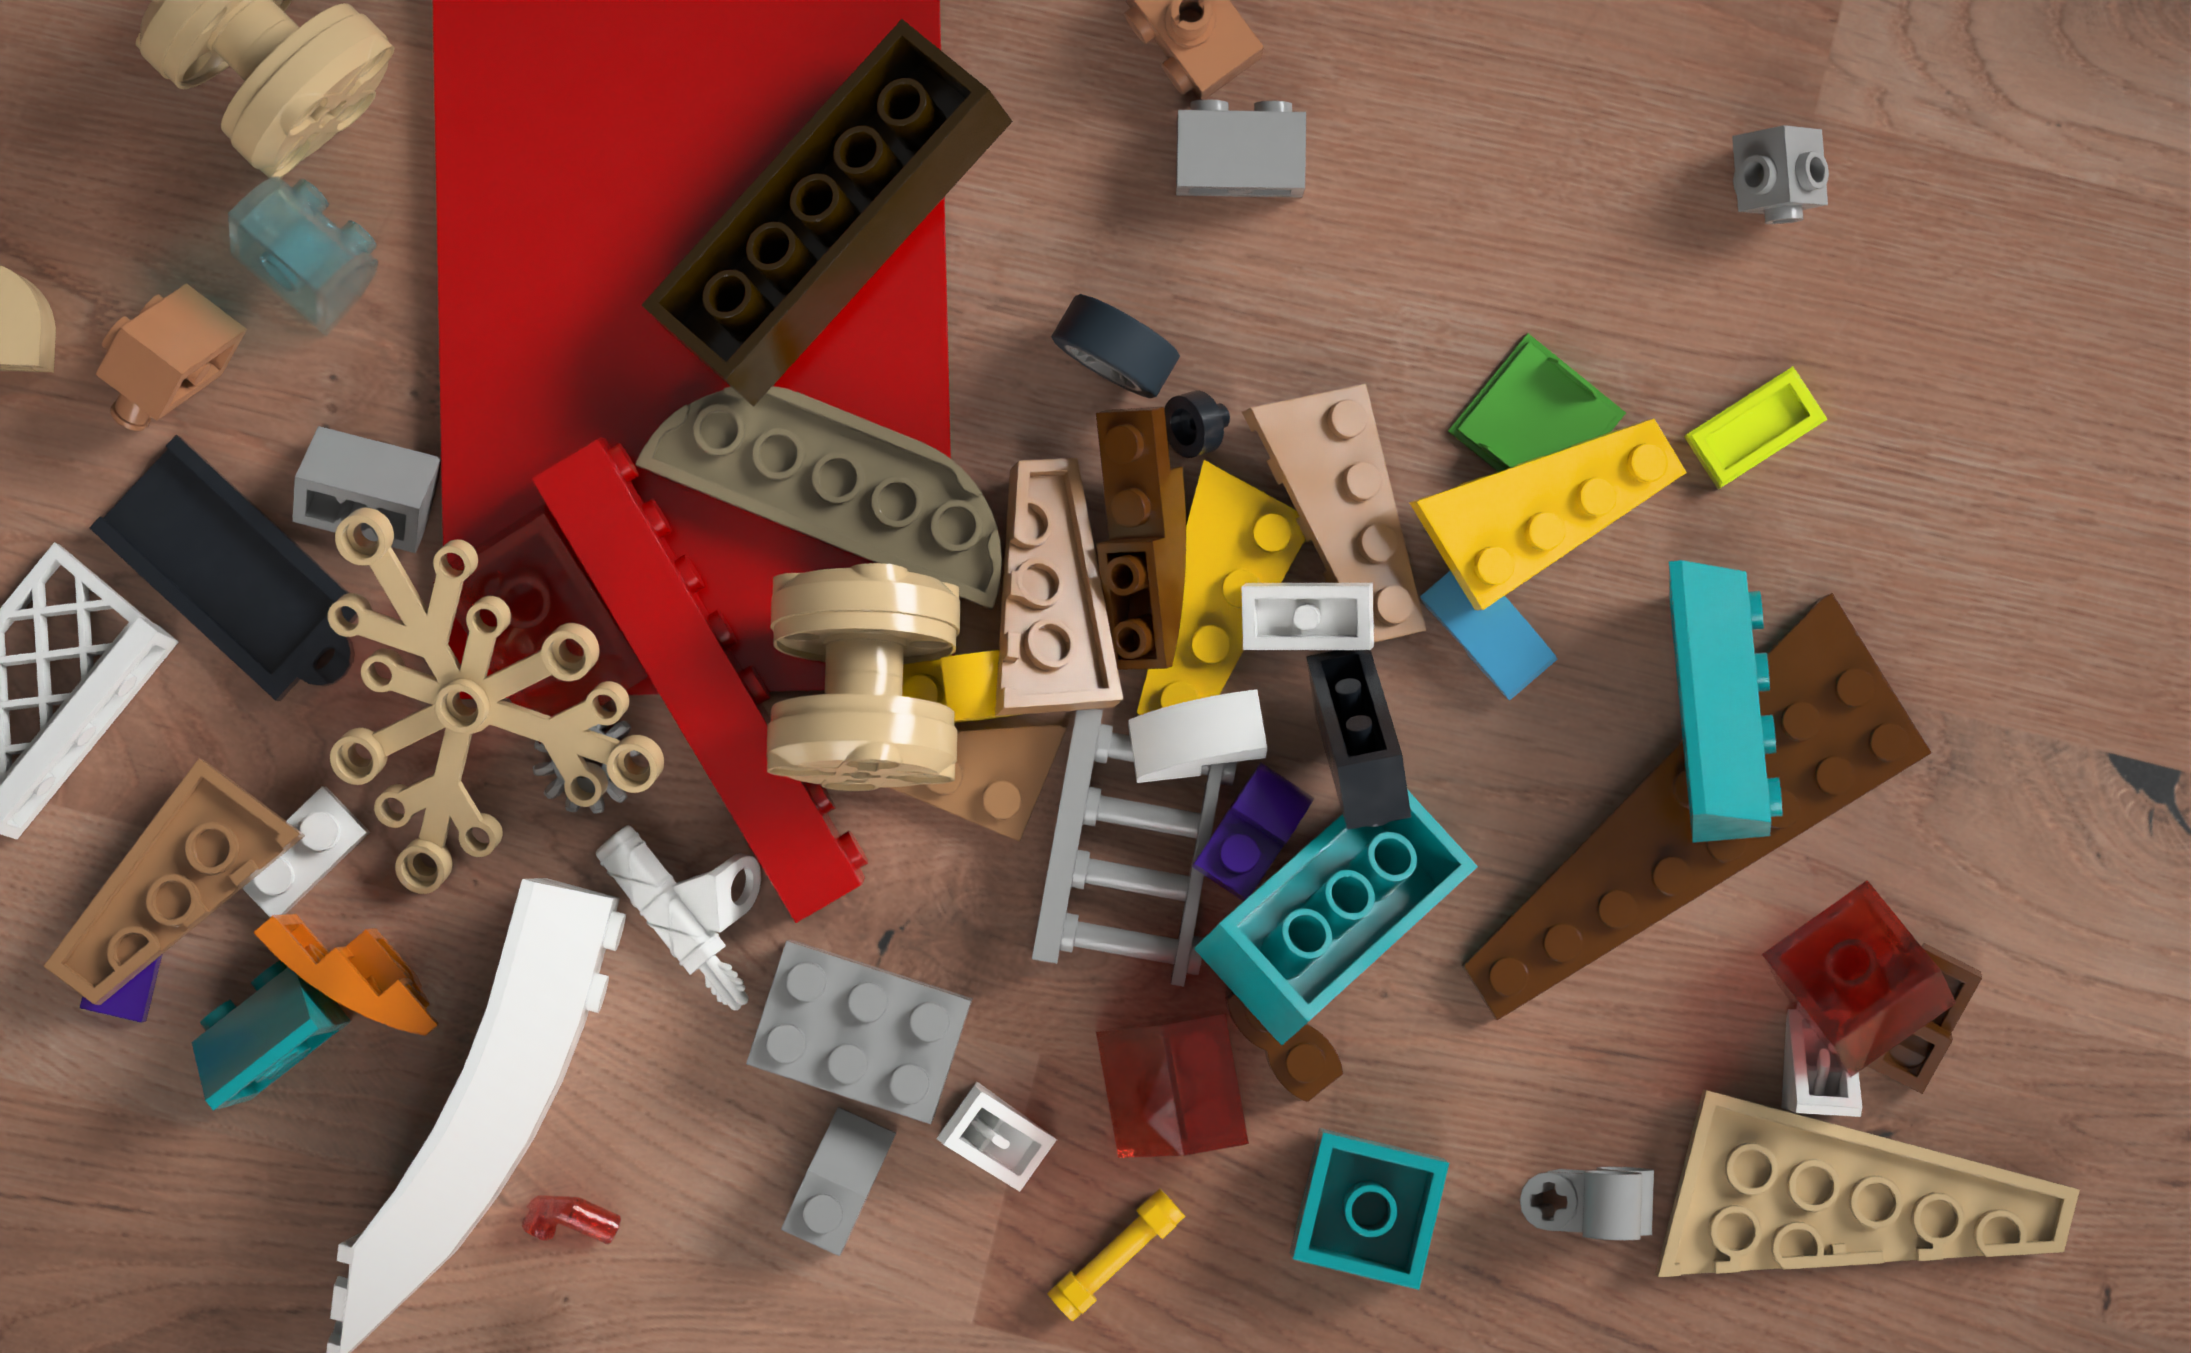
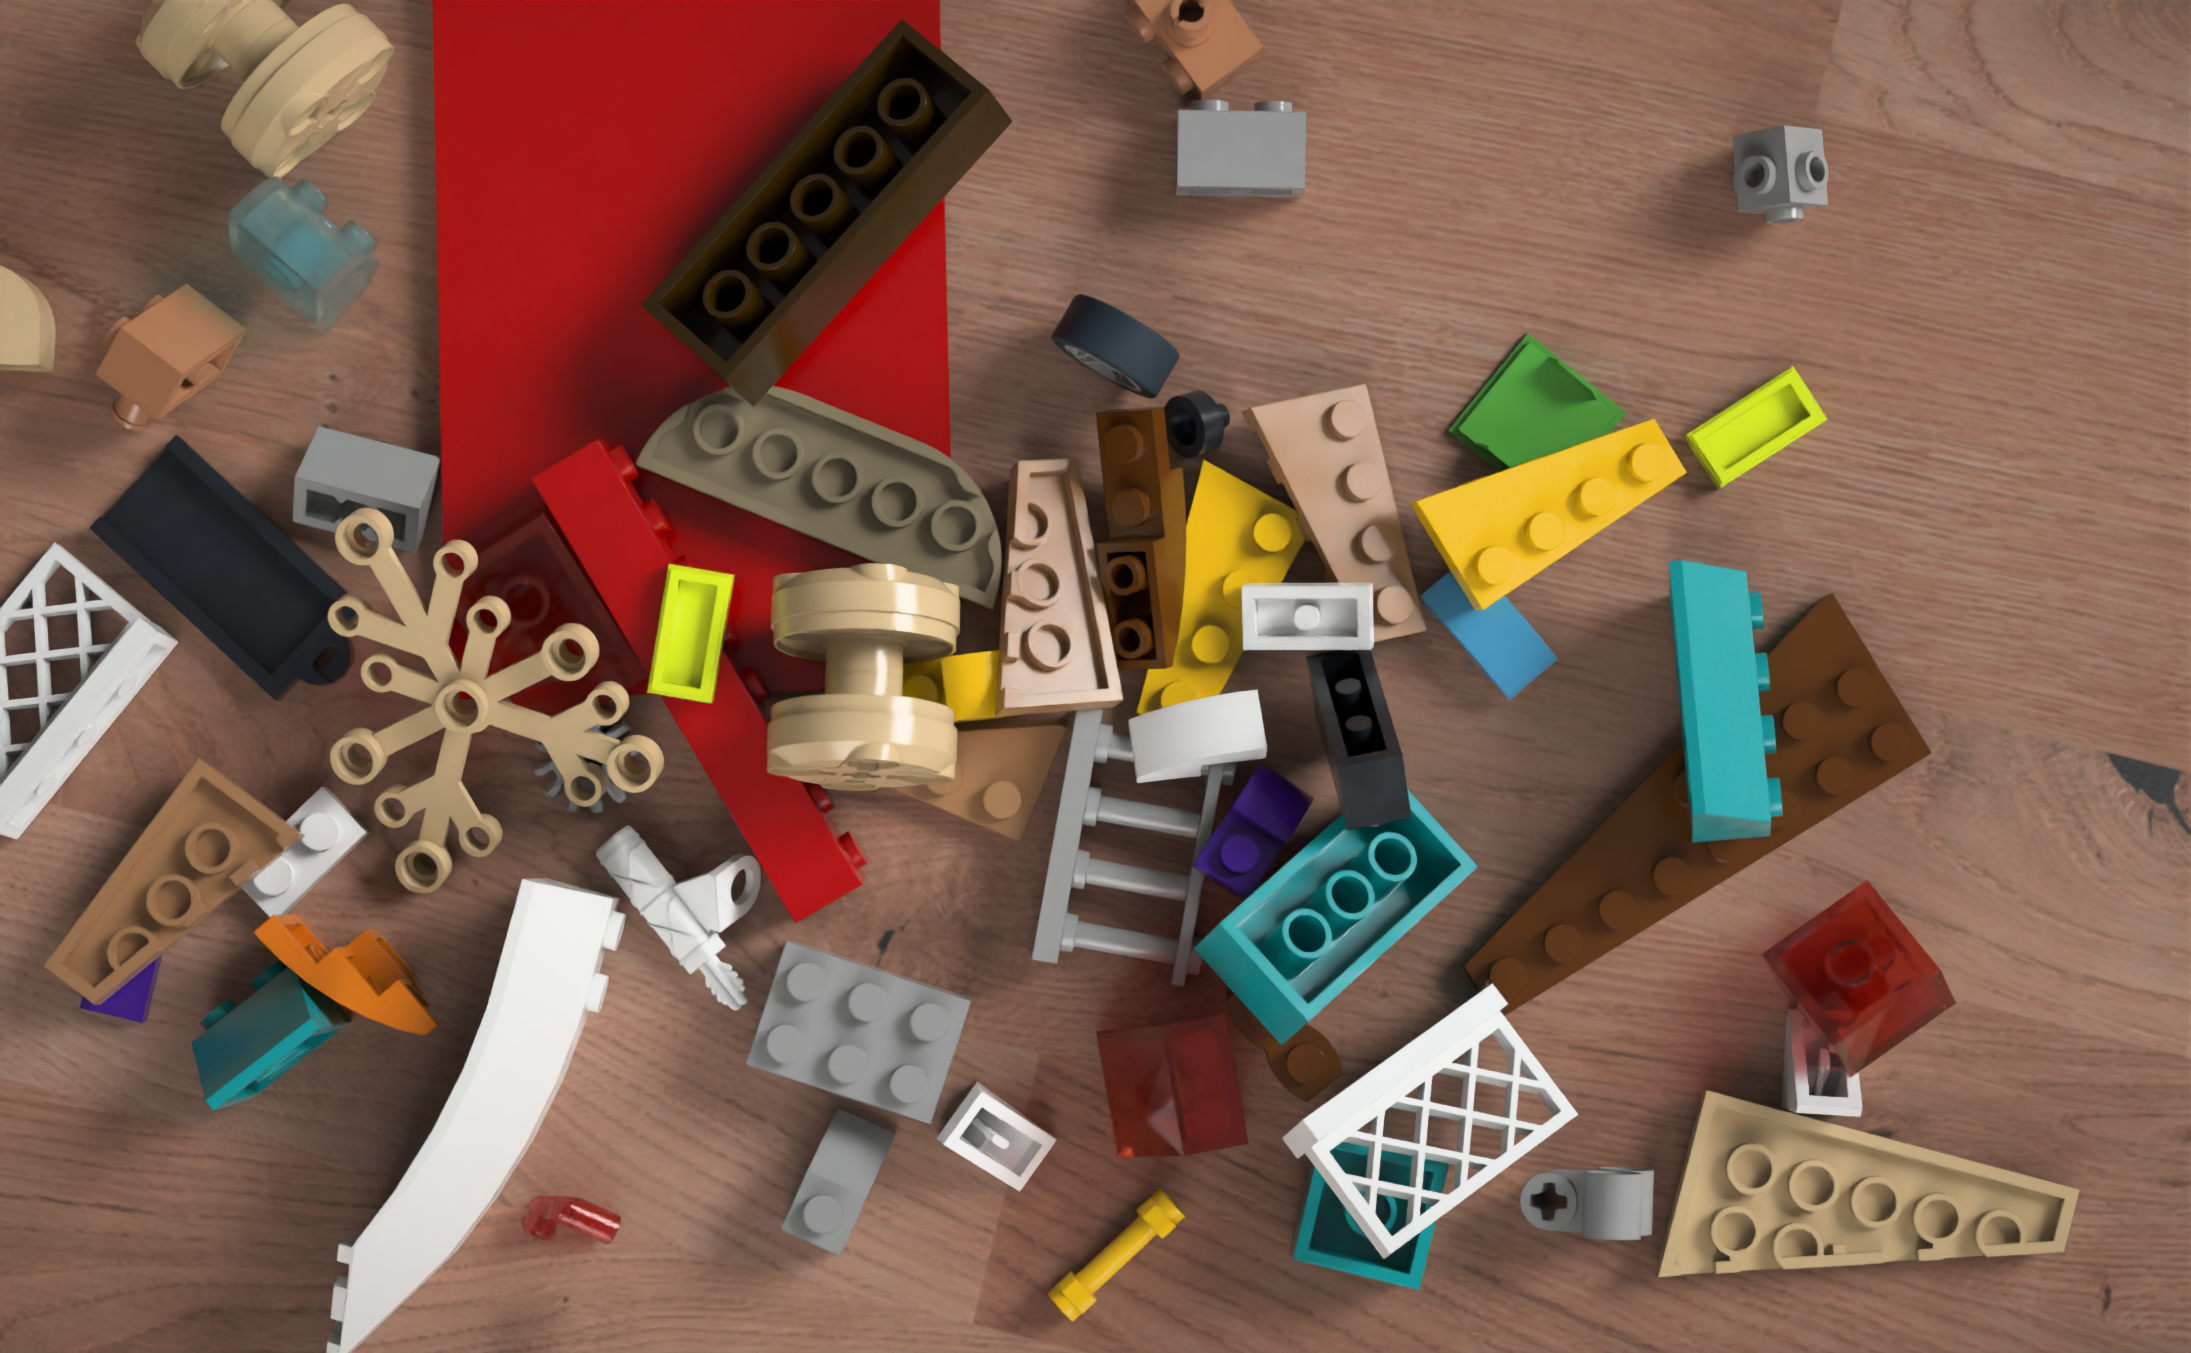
(690, 633): none -> neon yellow tile
(1400, 1075): none -> white fence
(1920, 1054): reddish brown slope -> none

